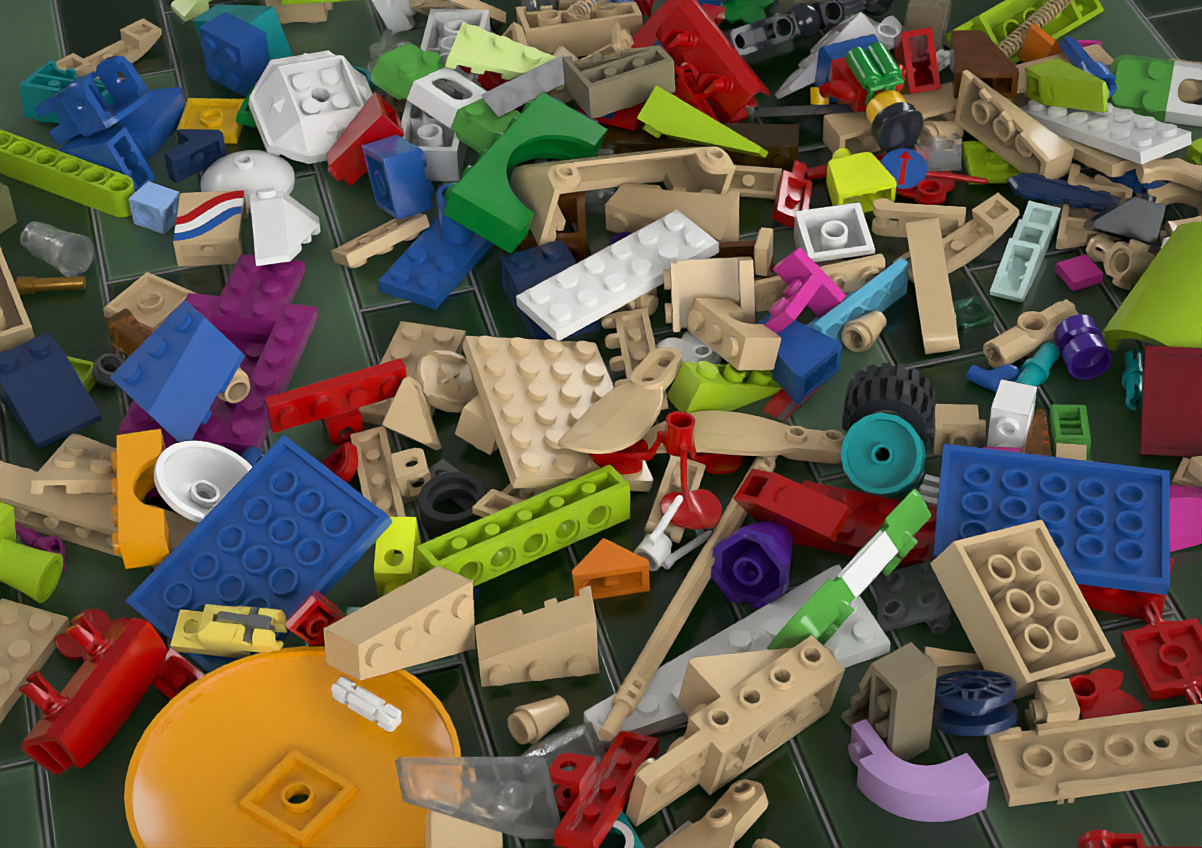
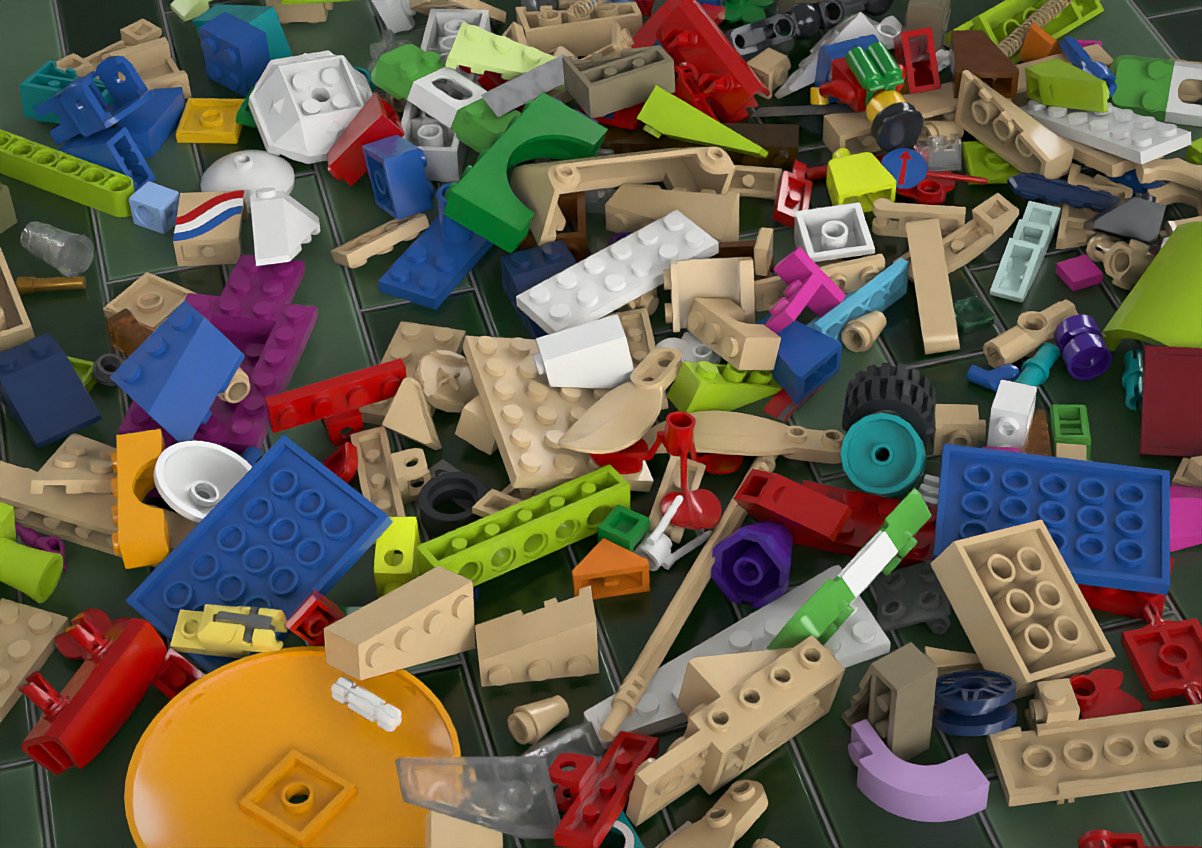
(155, 65): none -> tan panel
(195, 152): dark blue slope -> none
(586, 355): none -> white slope
(624, 527): none -> green panel
(771, 69): none -> tan brick

